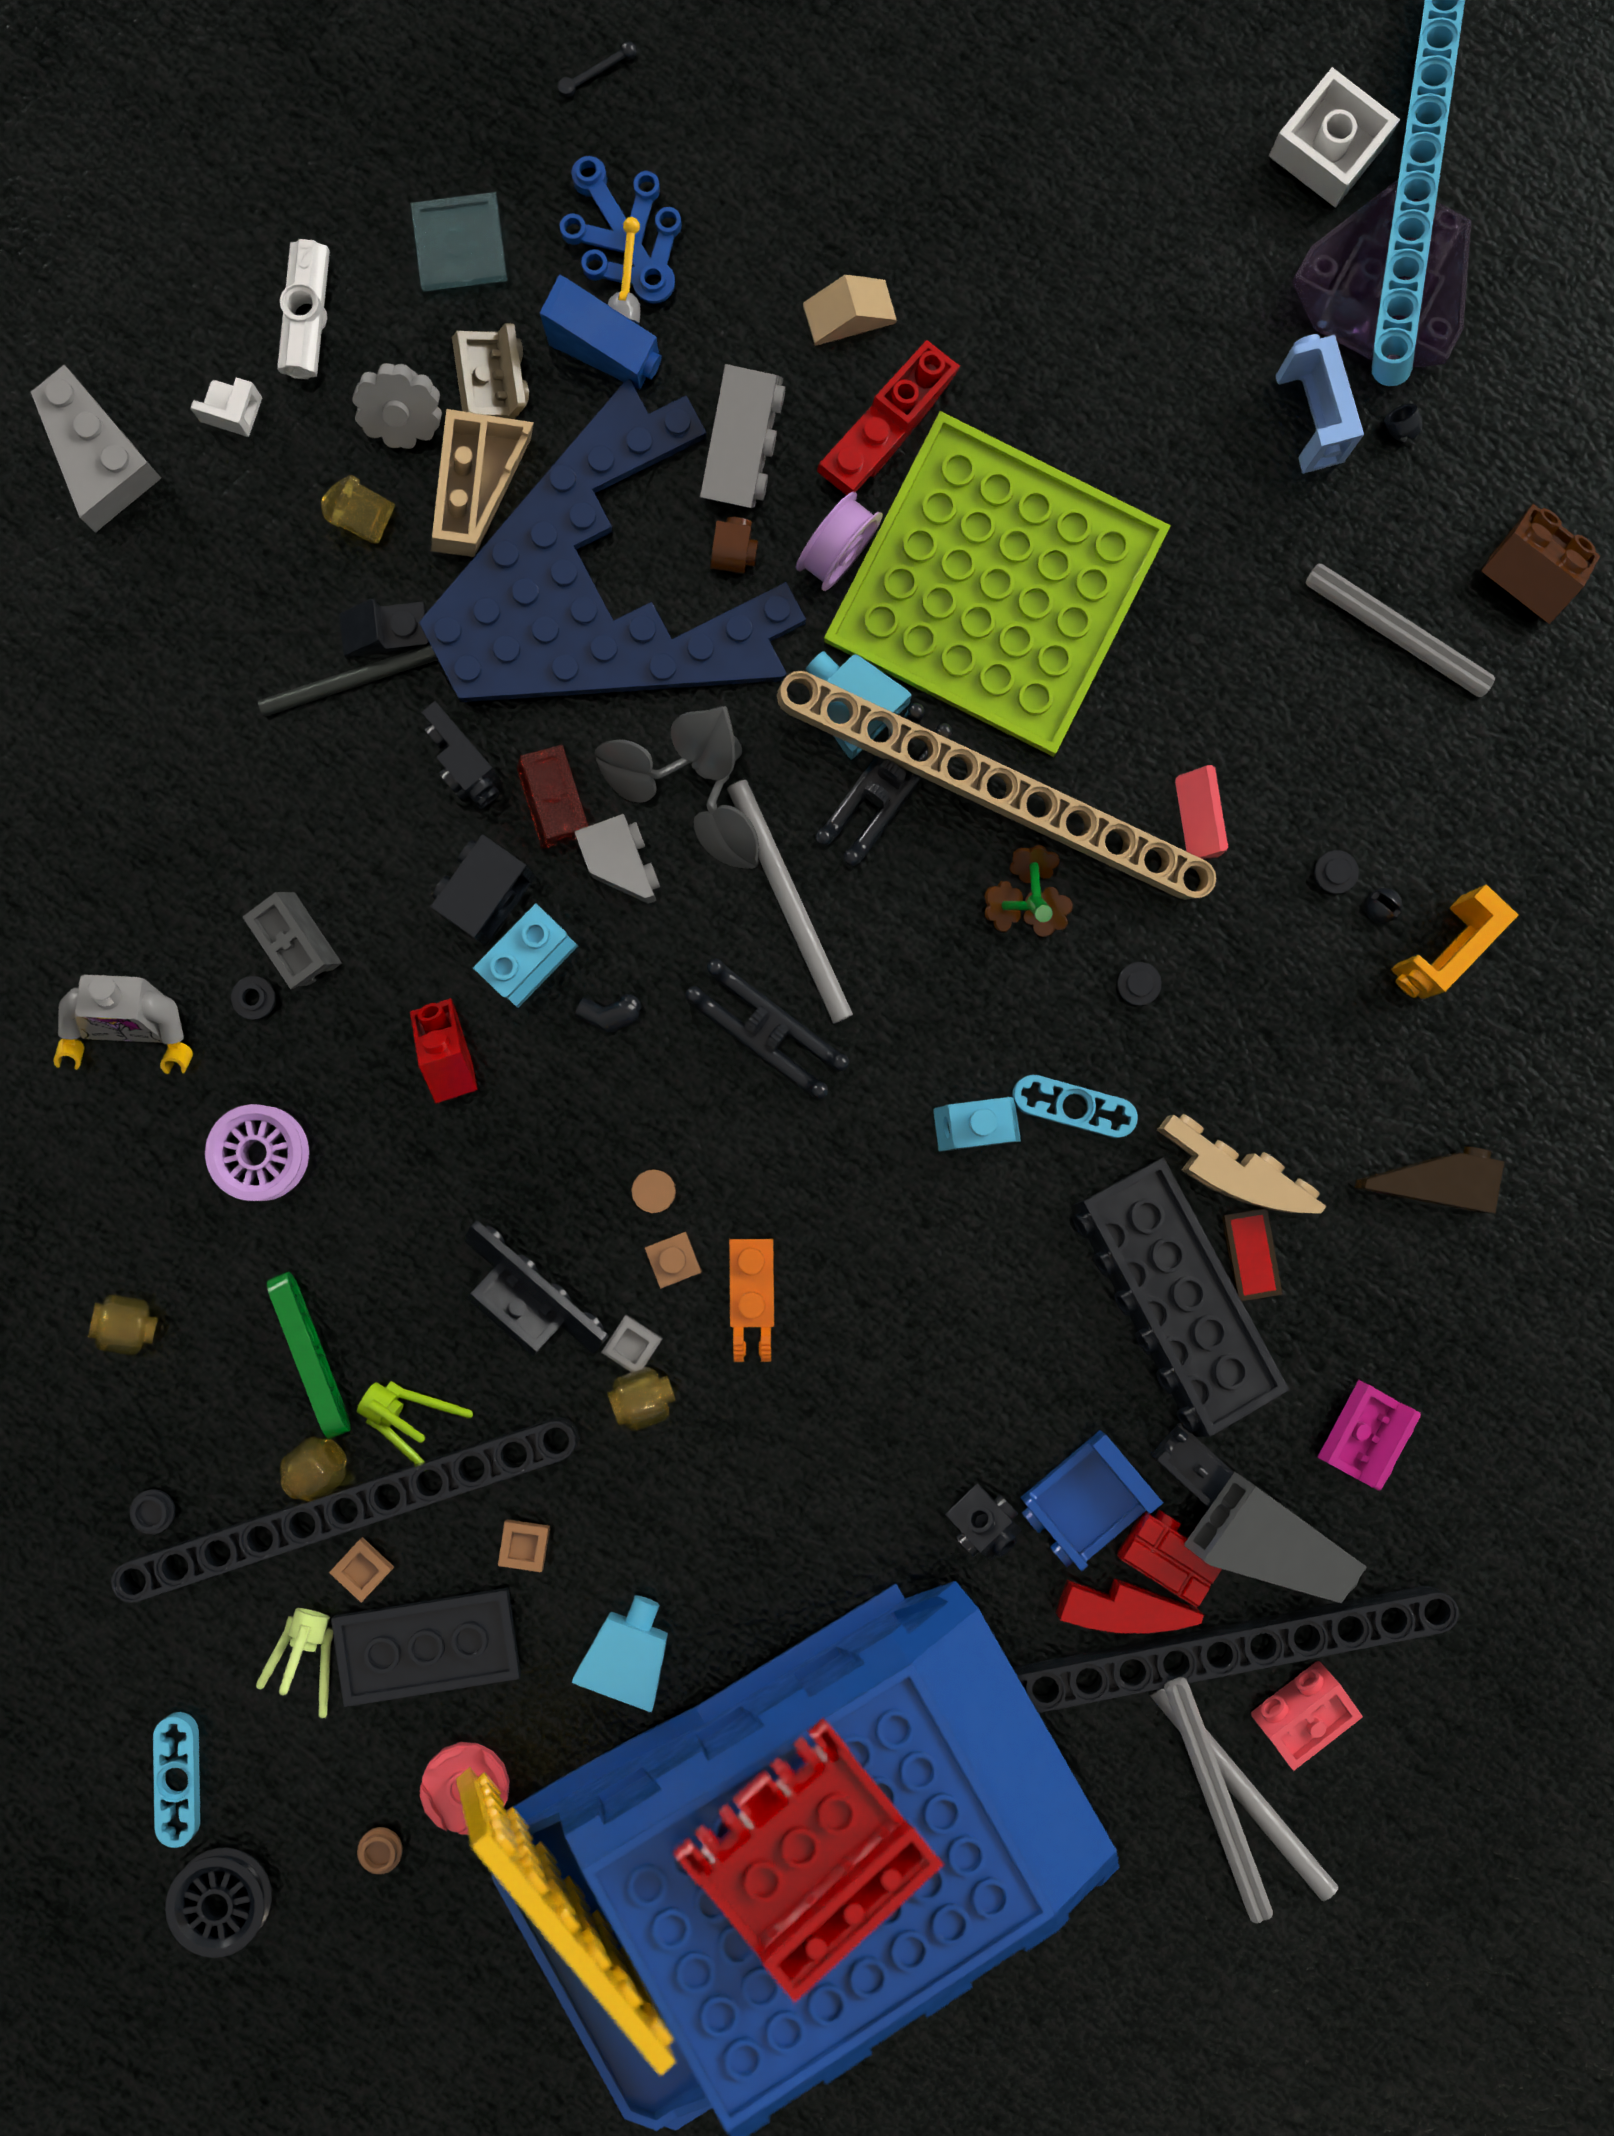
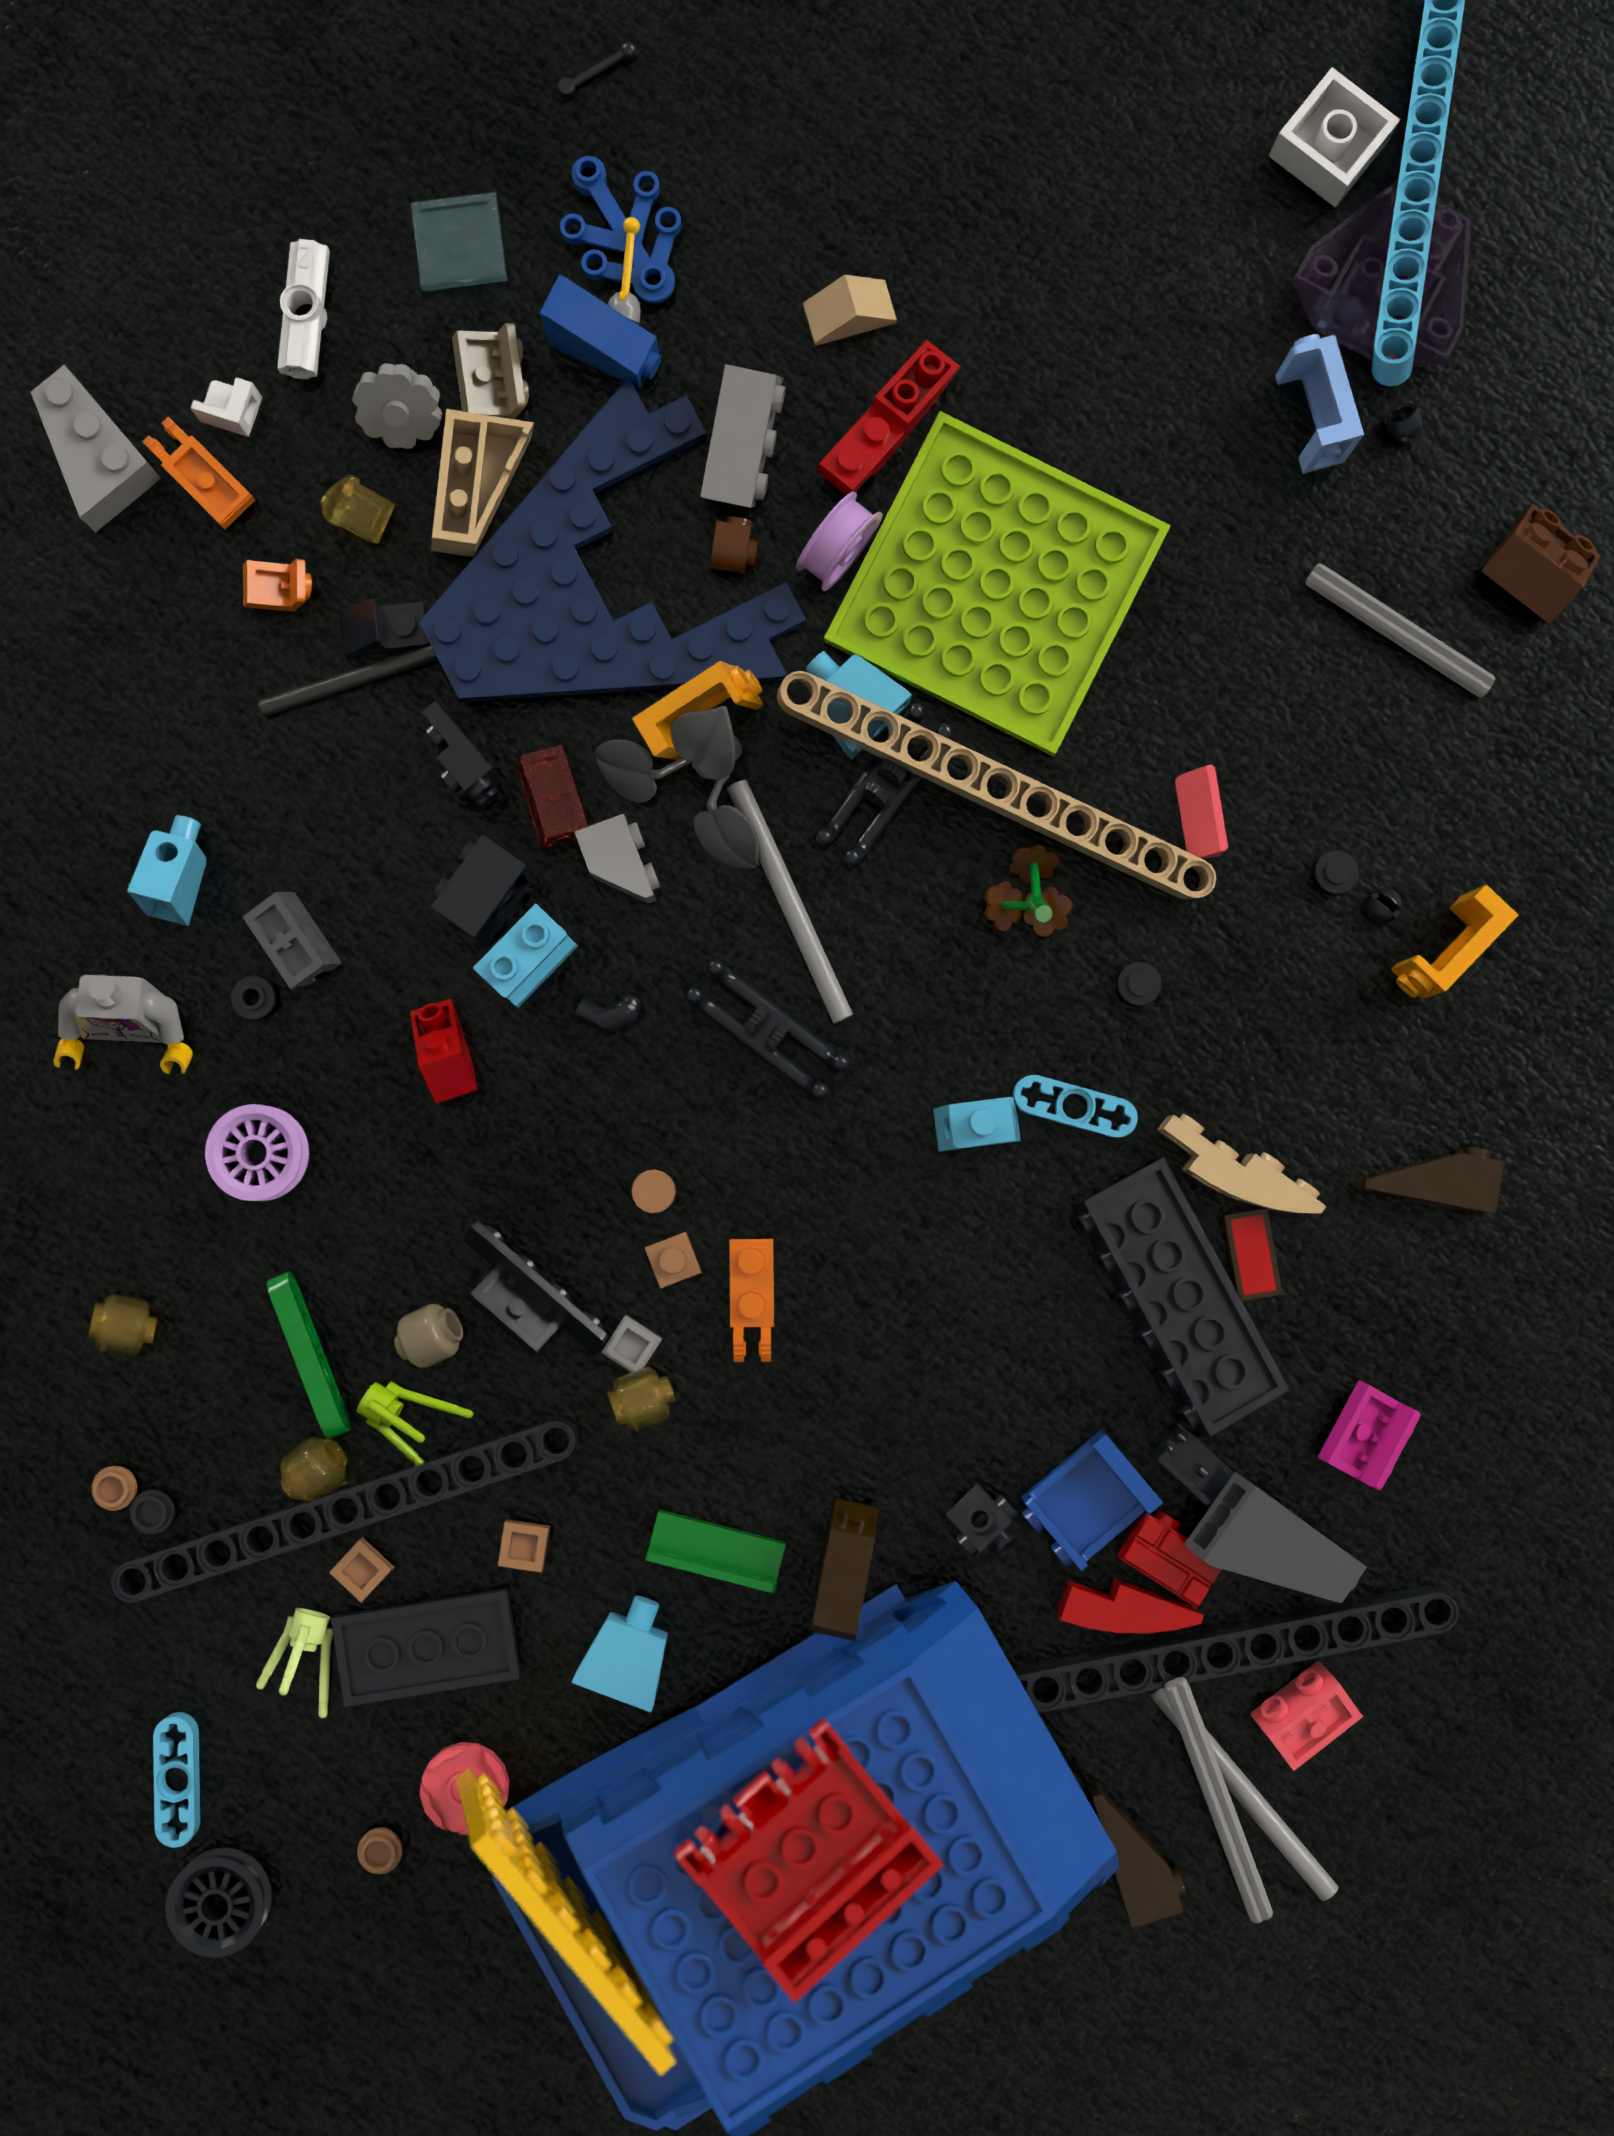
(114, 1488): none -> medium nougat plate
(170, 872): none -> medium azure torso
(202, 476): none -> orange hinge
(275, 585): none -> orange bracket
(428, 1335): none -> dark tan head
(698, 694): none -> light orange panel
(716, 1551): none -> green panel
(845, 1570): none -> dark brown slope
(1143, 1877): none -> dark brown slope

